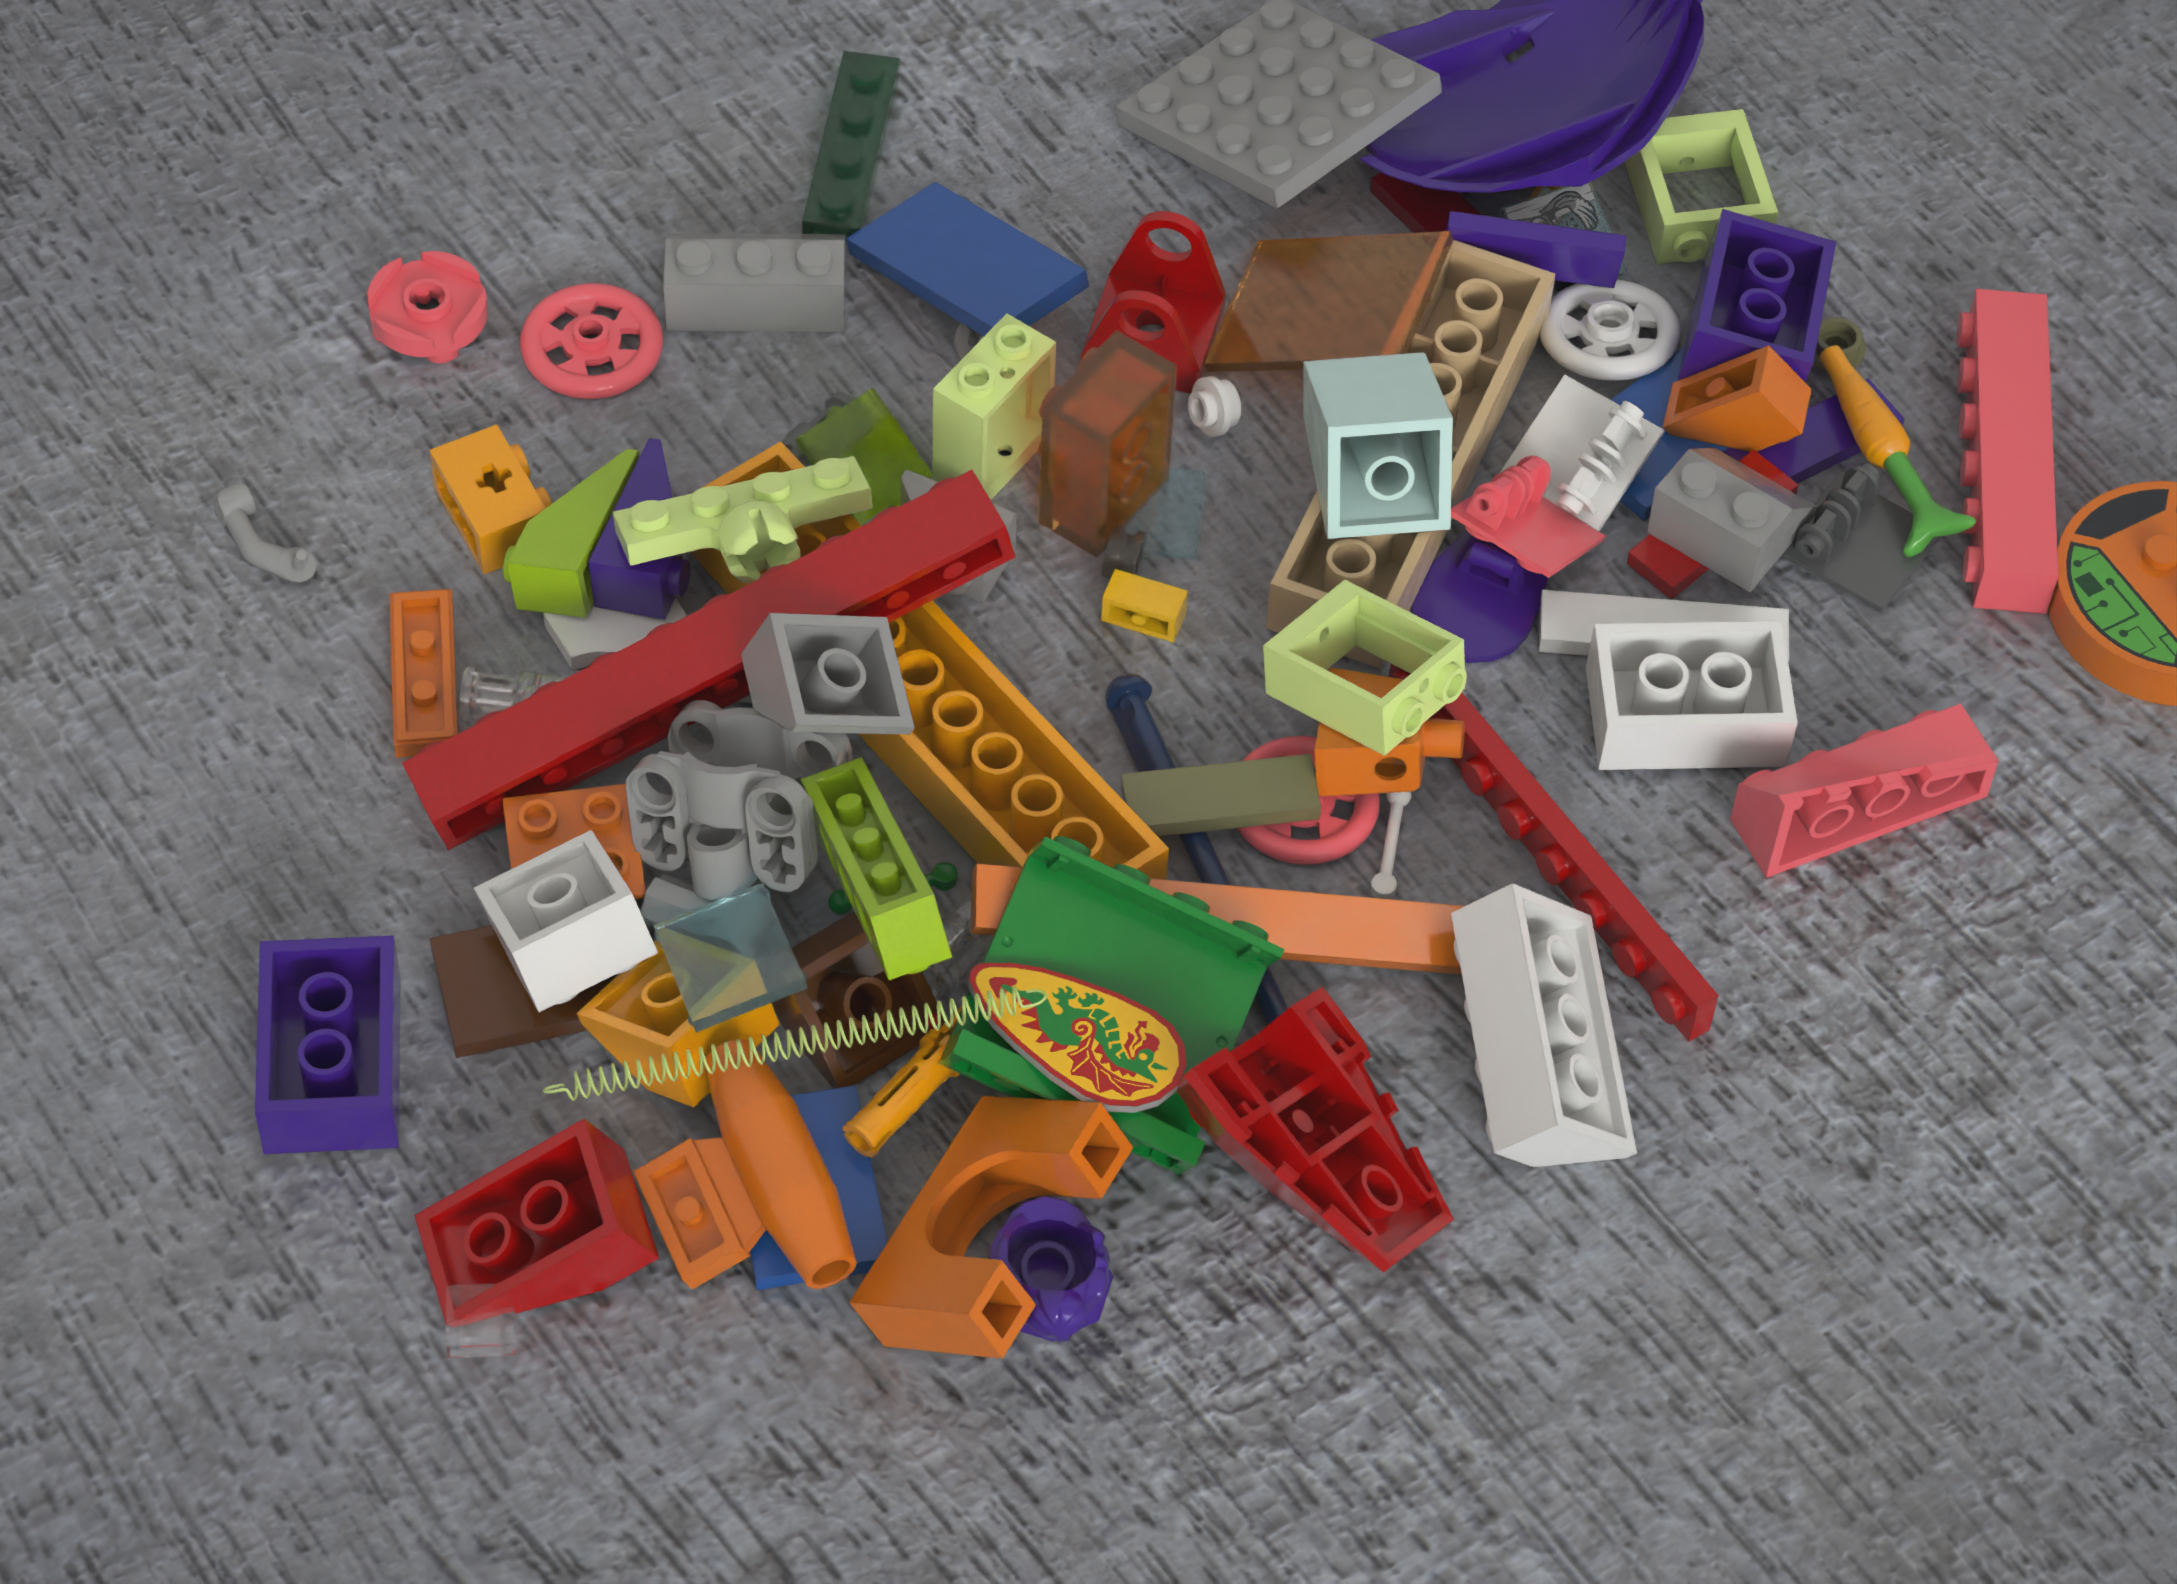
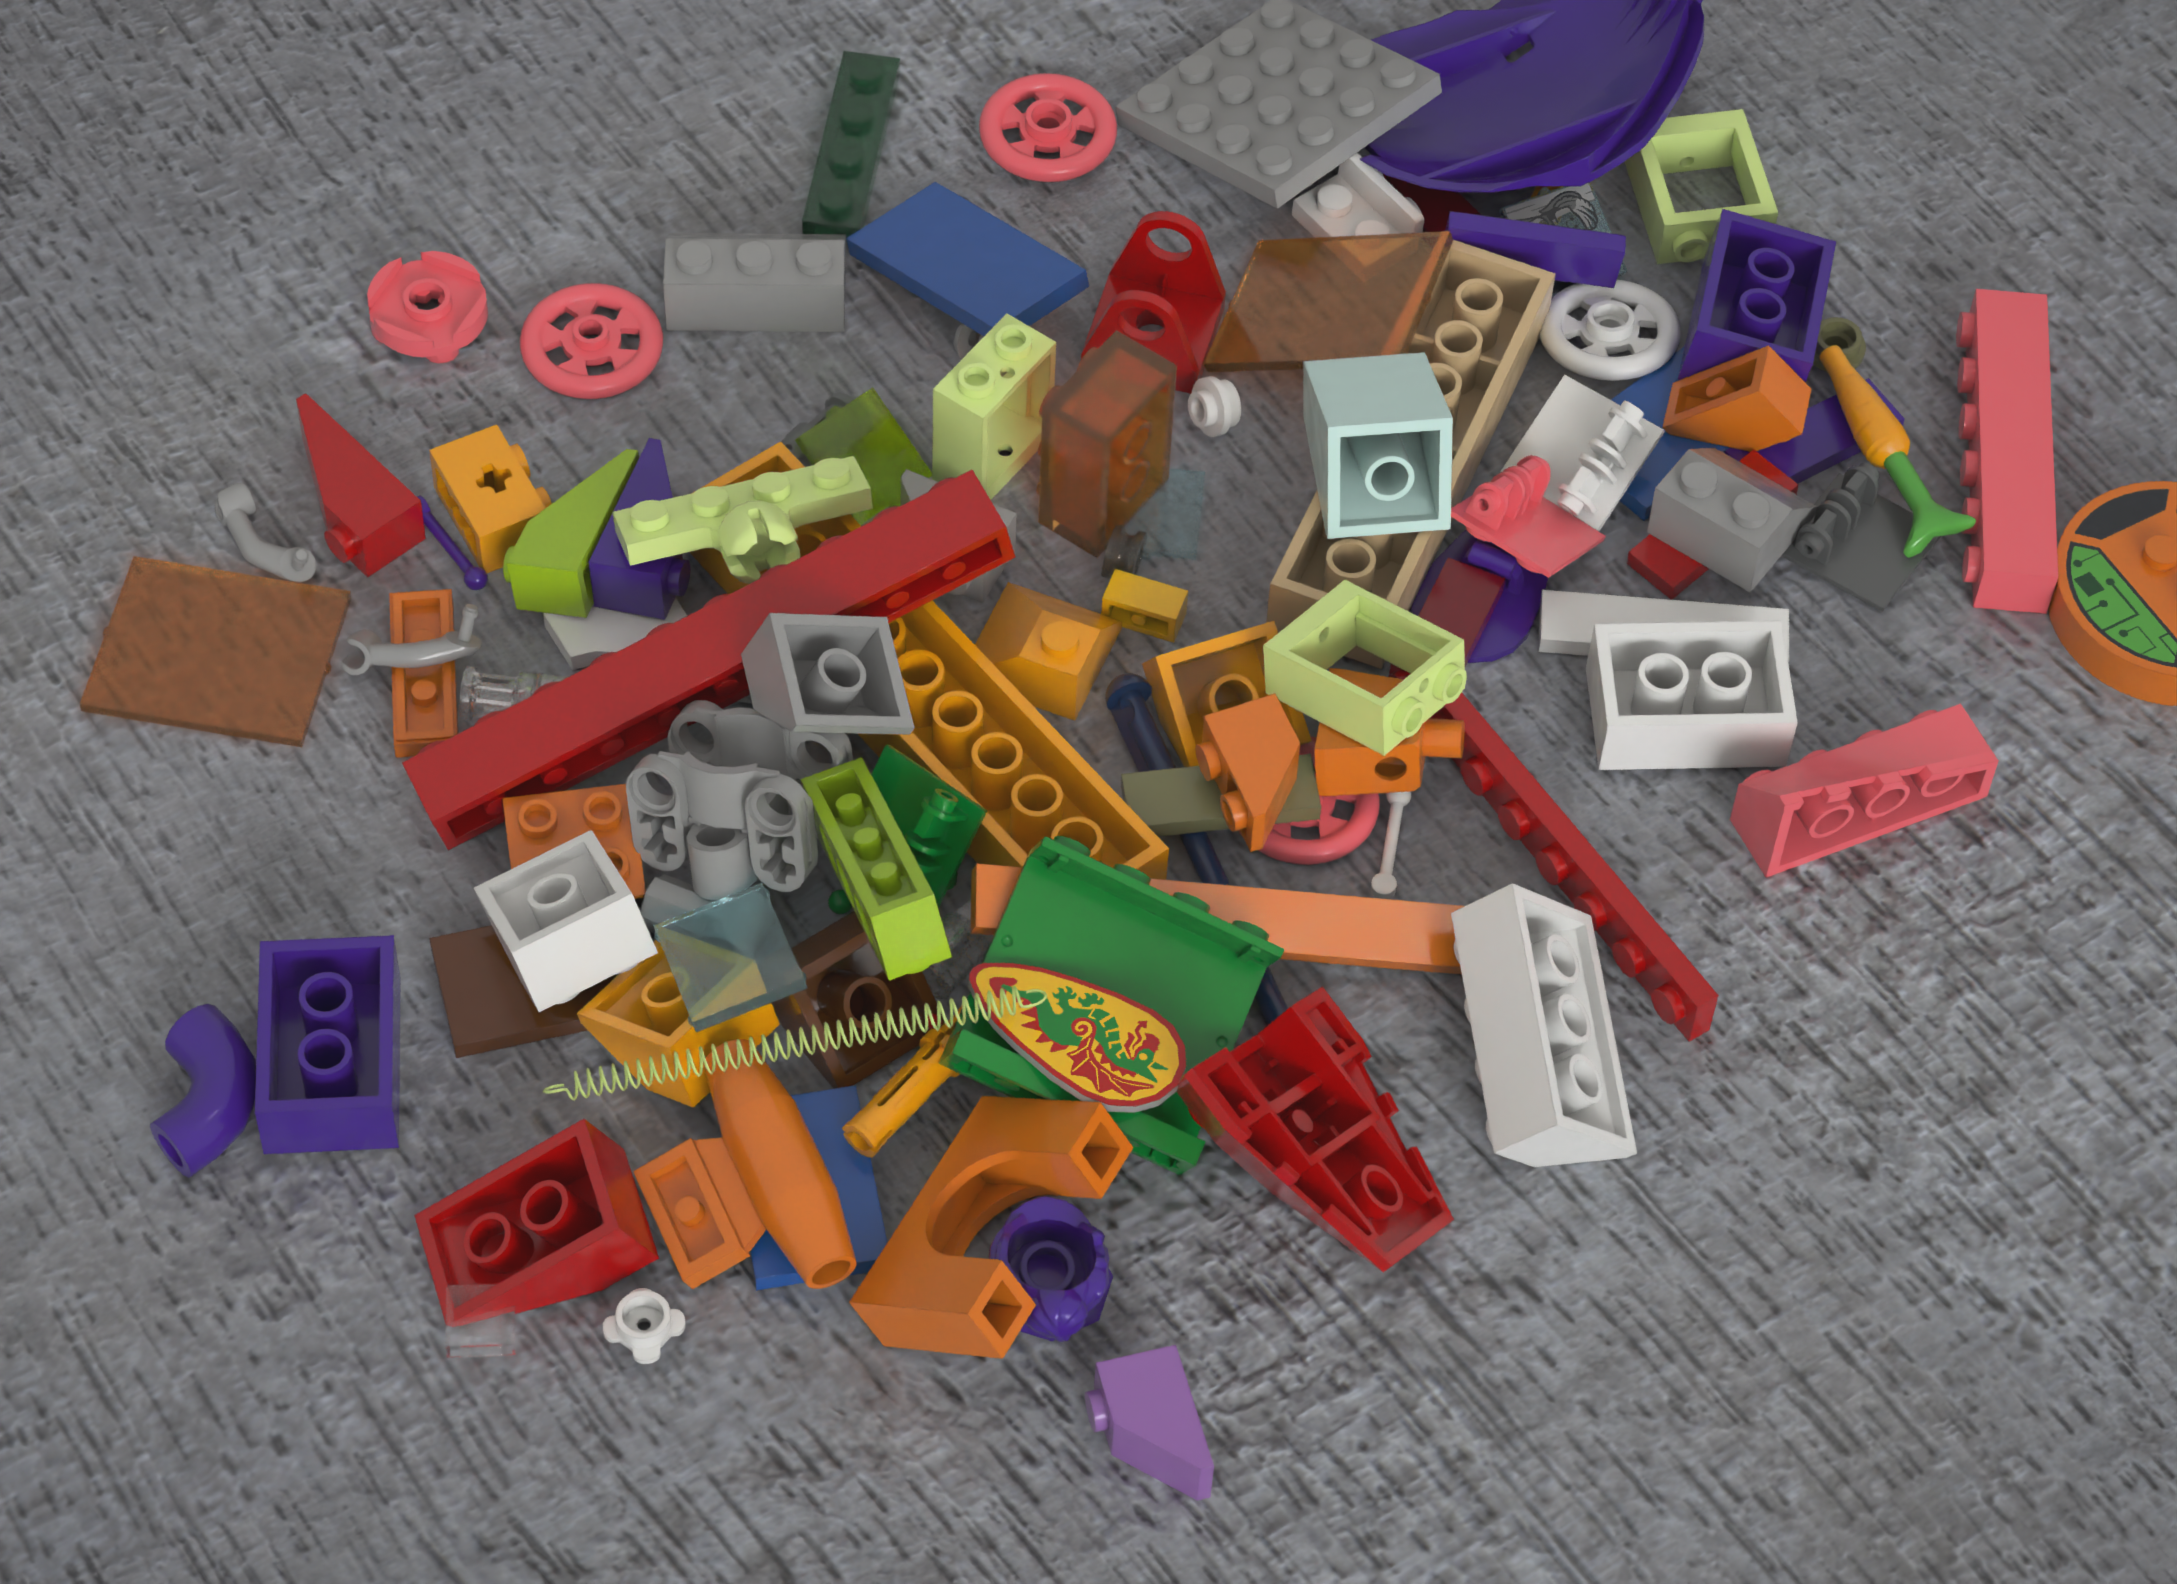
(216, 651): none -> clear orange piece
(219, 1093): none -> dark purple cylinder
(363, 505): none -> red slope
(416, 654): none -> light grey piece
(474, 577): none -> dark purple hinge
(639, 1307): none -> white plate
(931, 816): none -> green hinge
(1047, 647): none -> light orange slope
(1048, 127): none -> coral plate
(1152, 1419): none -> medium lavender slope
(1208, 680): none -> light orange slope
(1253, 762): none -> orange slope
(1356, 204): none -> white bracket
(1463, 601): none -> dark red tile

